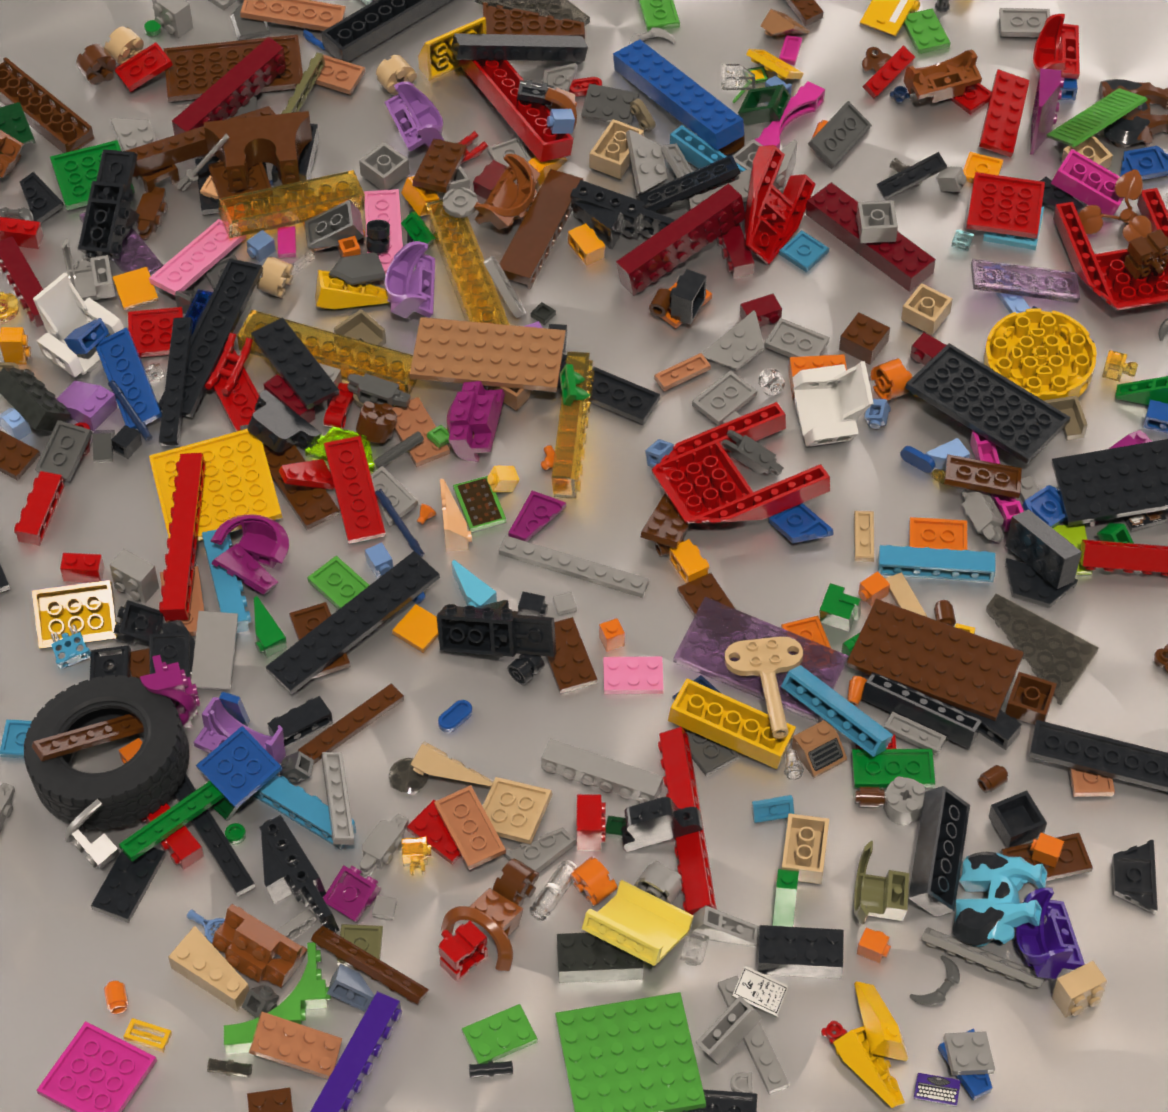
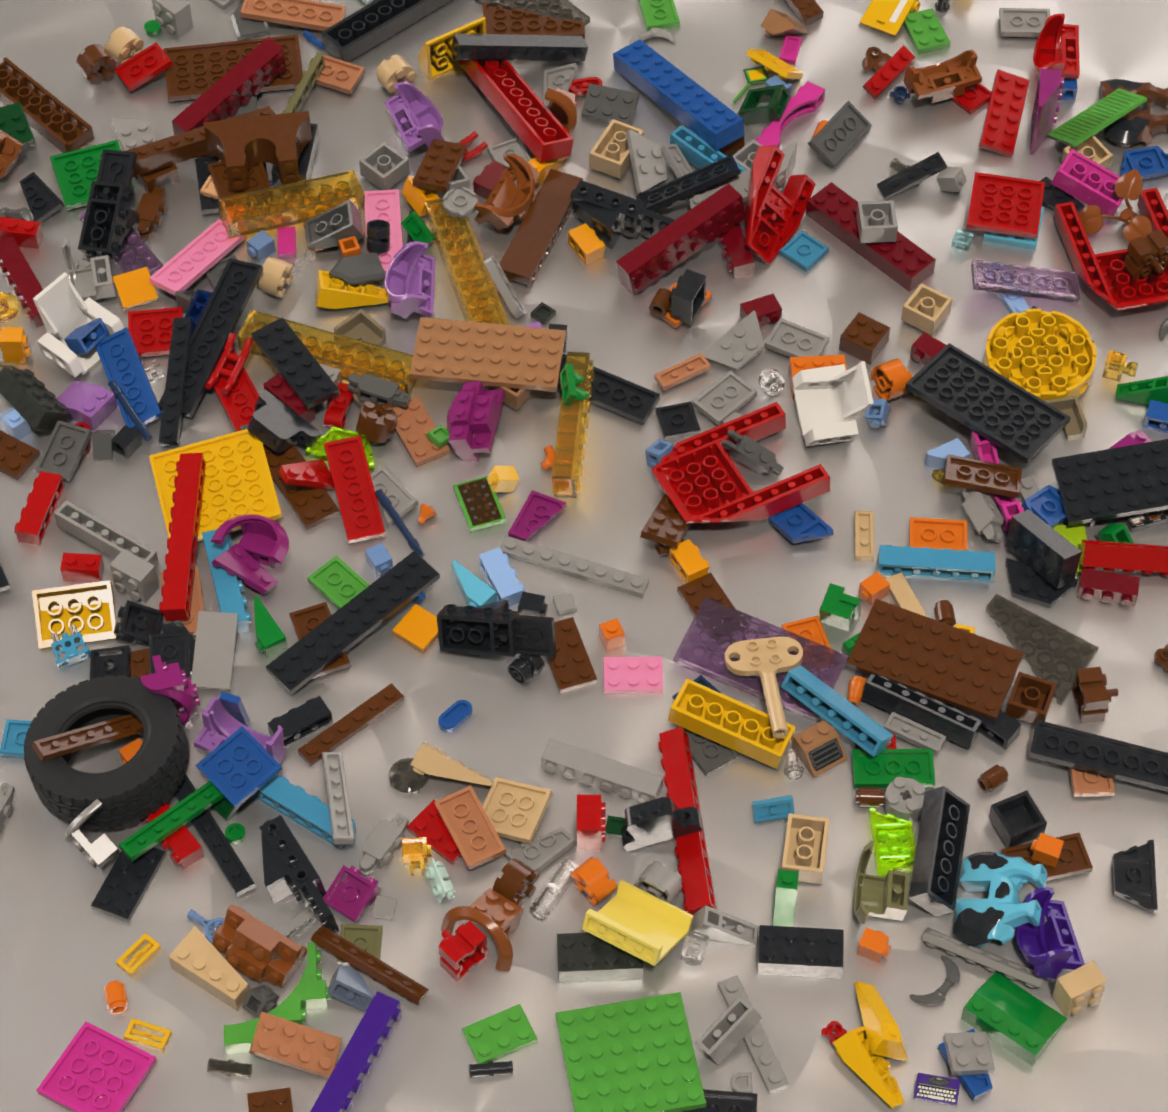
(100, 534): none -> light grey brick
(147, 952): none -> yellow tile
(191, 175): light grey piece -> none
(296, 767): dark grey brick -> none
(399, 449): dark grey axle -> none
(436, 873): none -> light aqua hinge
(454, 523): light nougat wedge -> none
(501, 576): none -> light blue brick
(533, 92): black plate -> none
(561, 121): medium blue brick -> none
(642, 114): dark tan plate -> none
(677, 420): none -> black tile
(737, 78): clear slope -> none
(760, 990): white sticker -> none
(892, 842): none -> clear neon green wing
(917, 459): blue tile -> none
(981, 164): light orange tile -> none
(1013, 1018): none -> green slope
(1091, 695): none -> reddish brown brick
(1108, 587): none -> dark red brick

